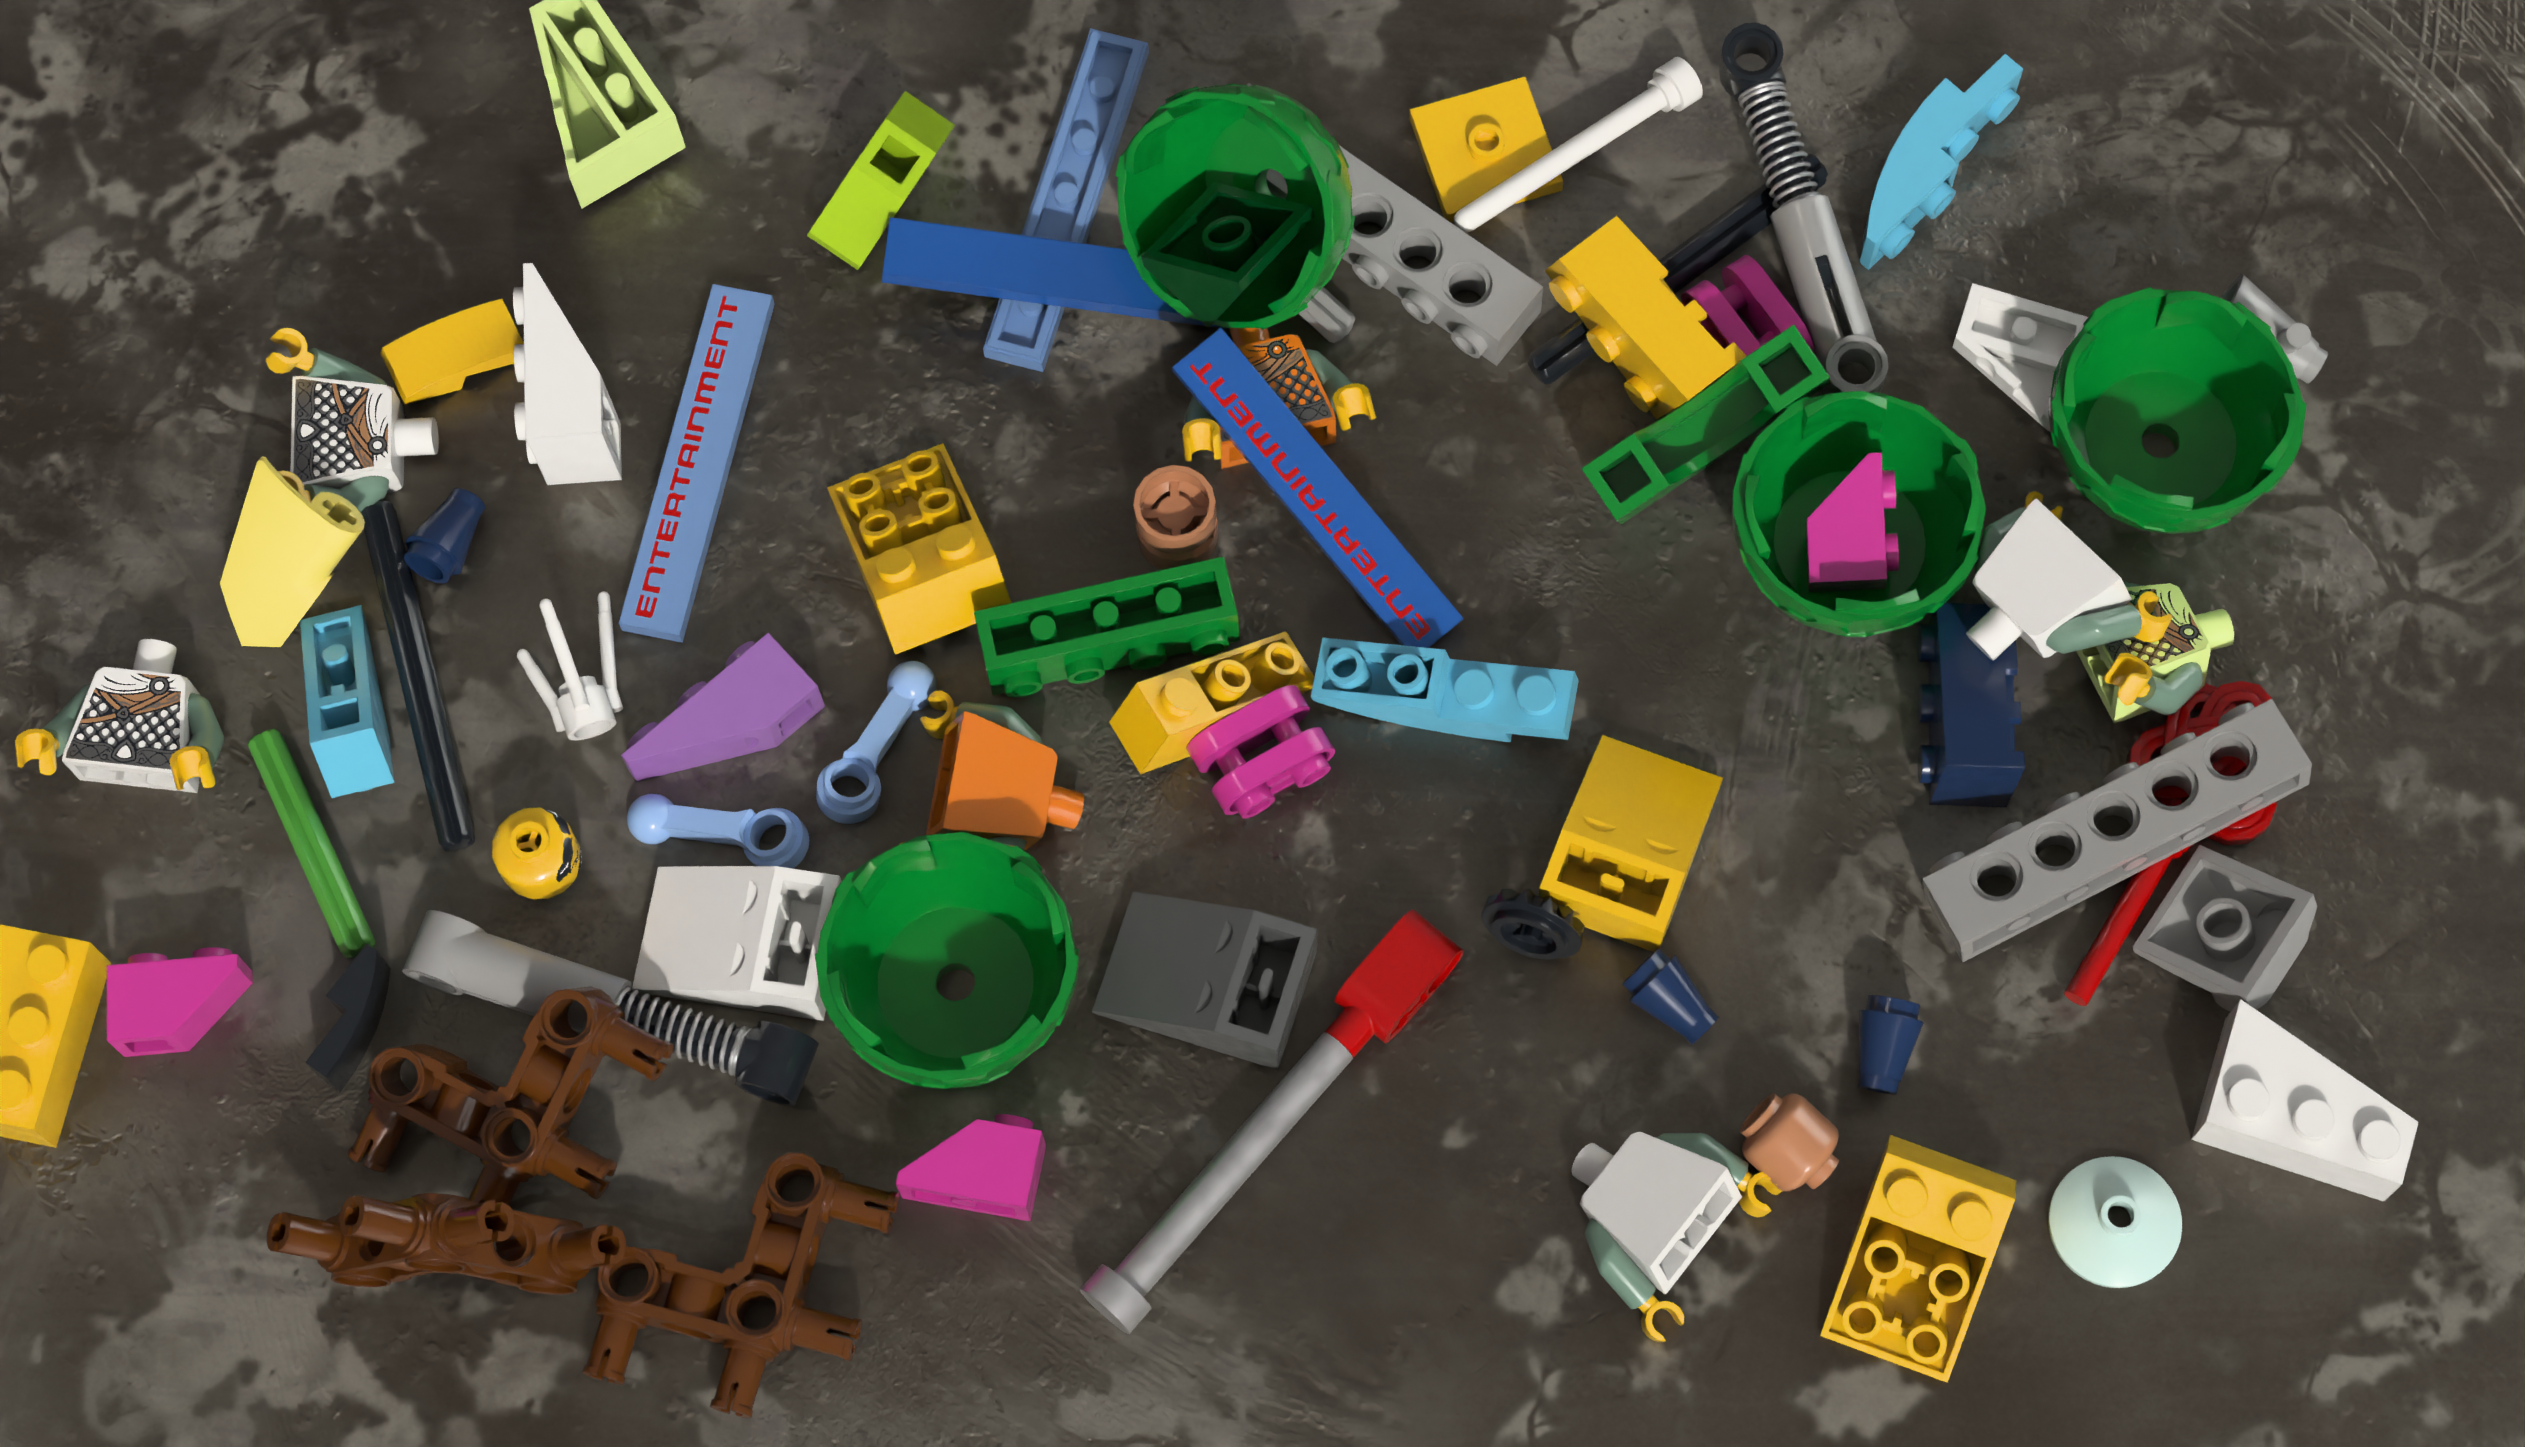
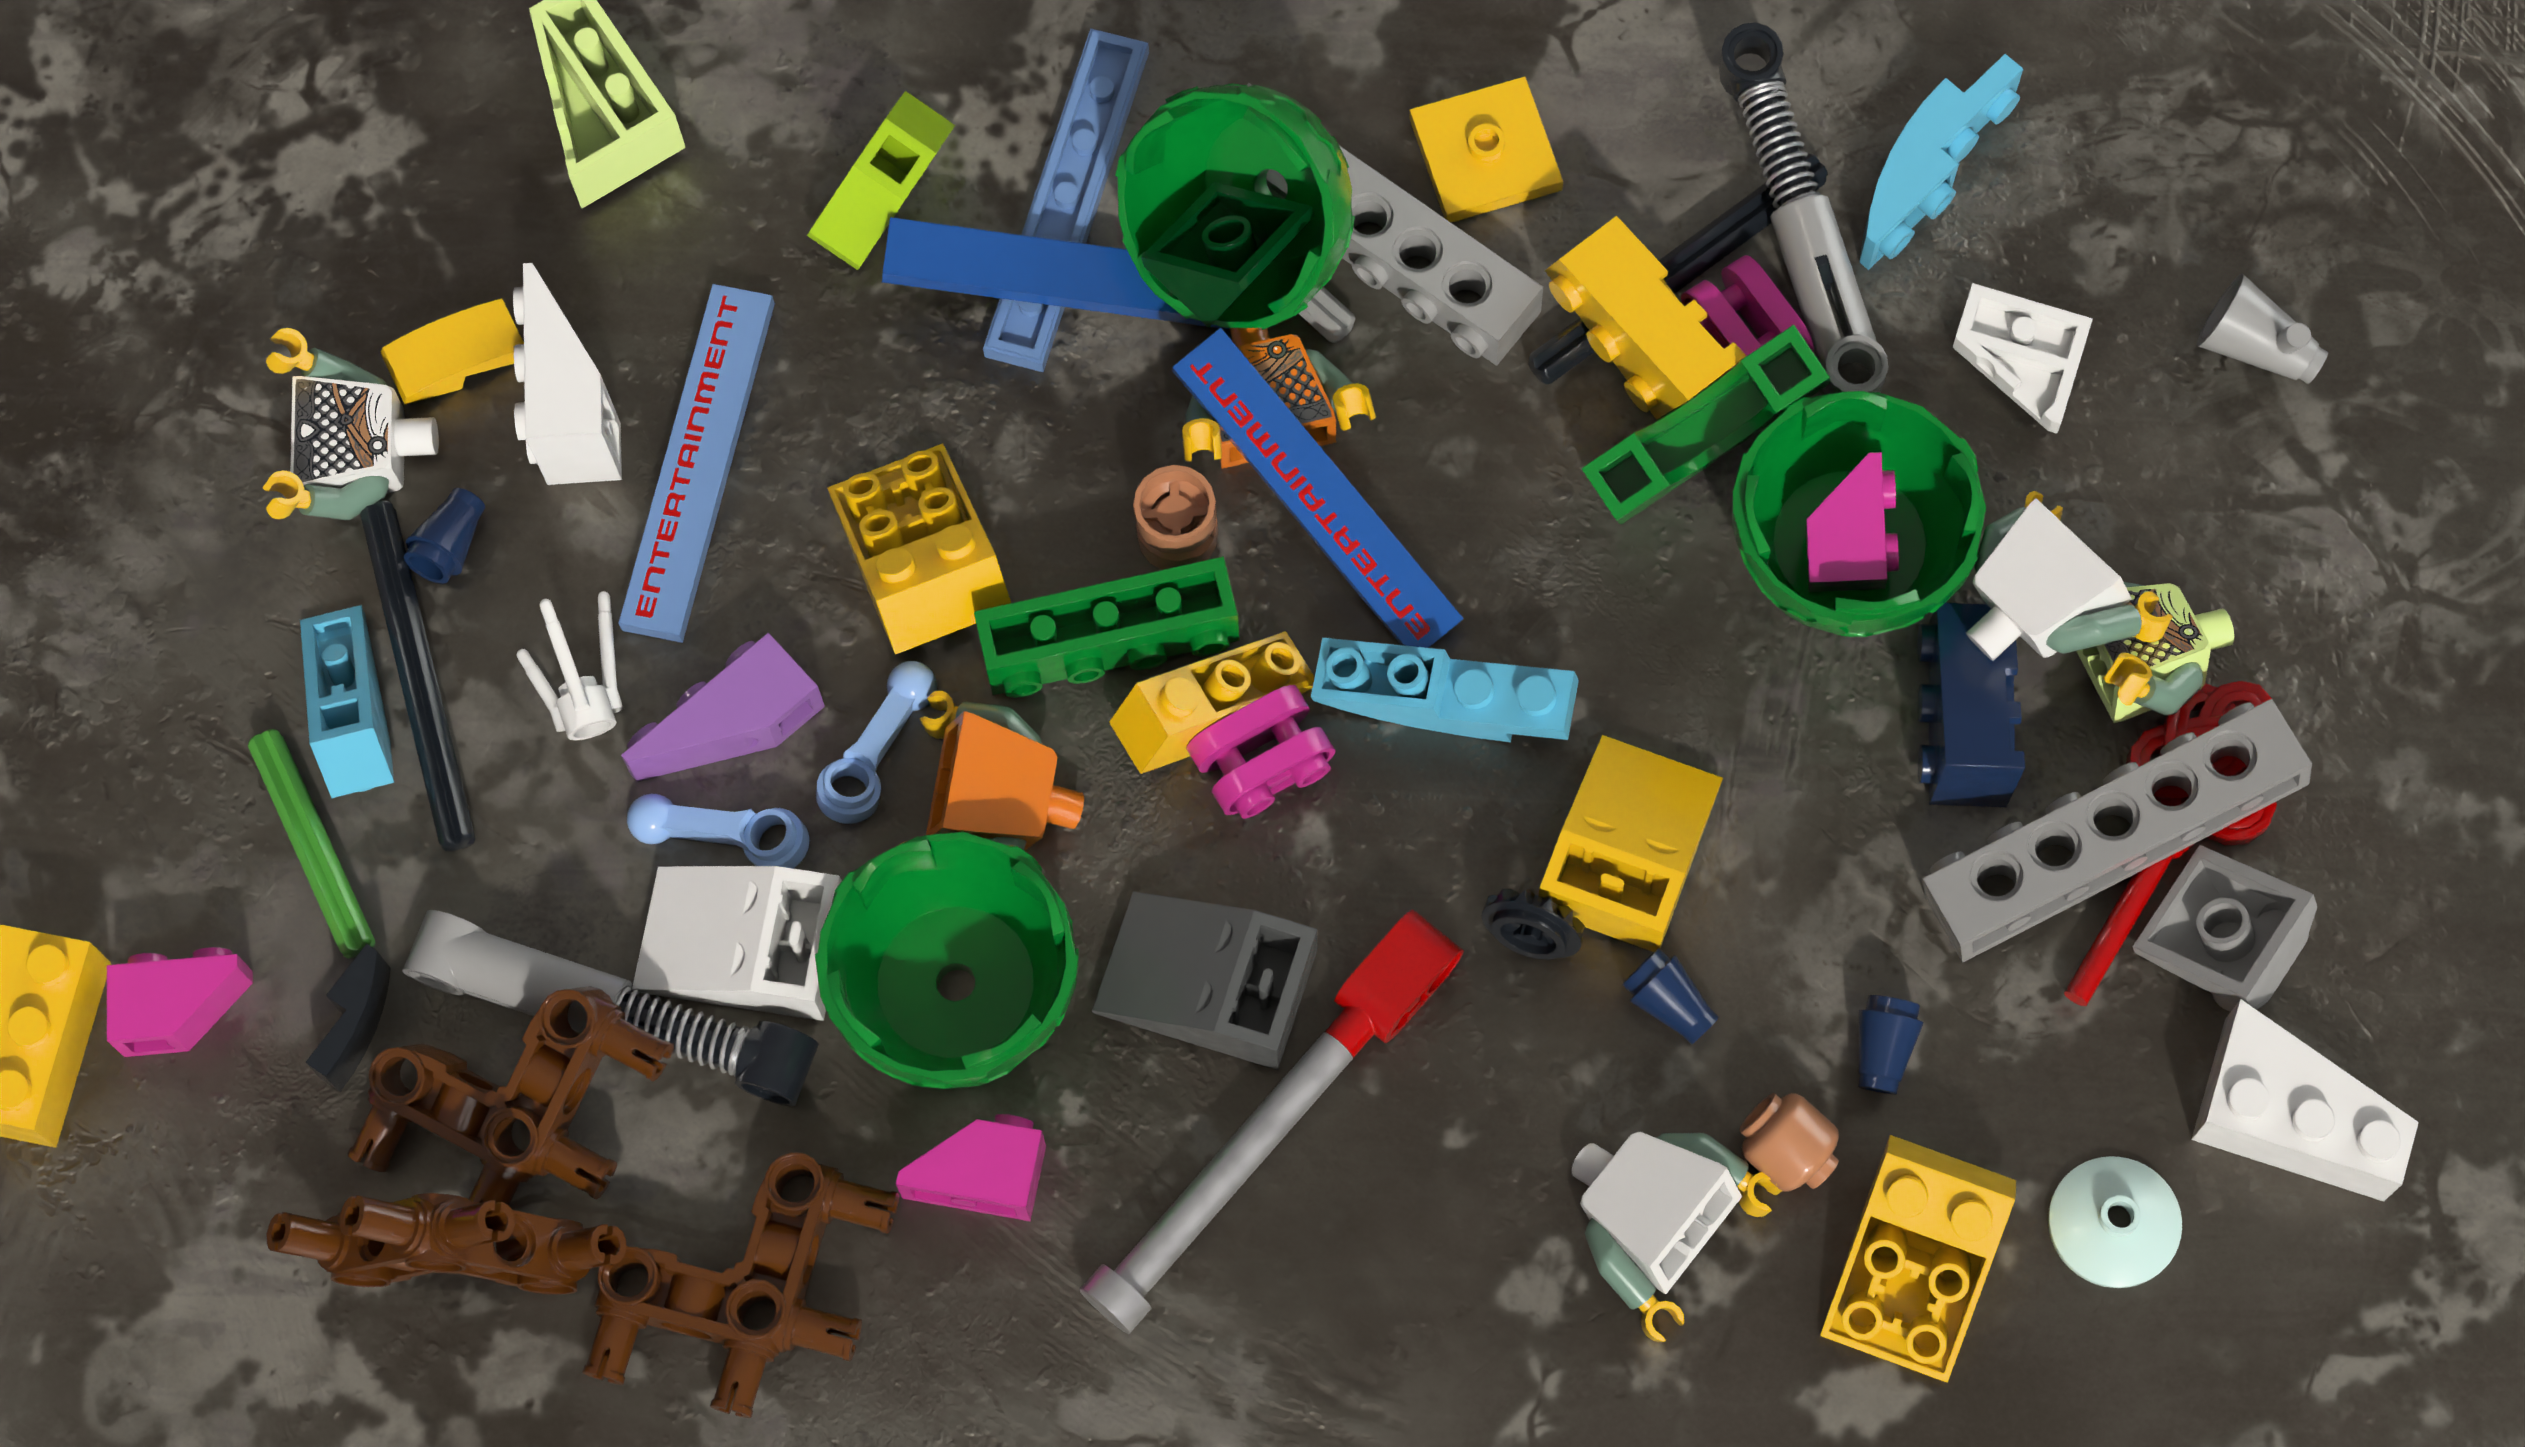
(132, 728): torso -> none
(283, 555): light yellow panel -> none
(536, 853): yellow head -> none
(1672, 87): white piece -> none
(2183, 370): green piece -> none

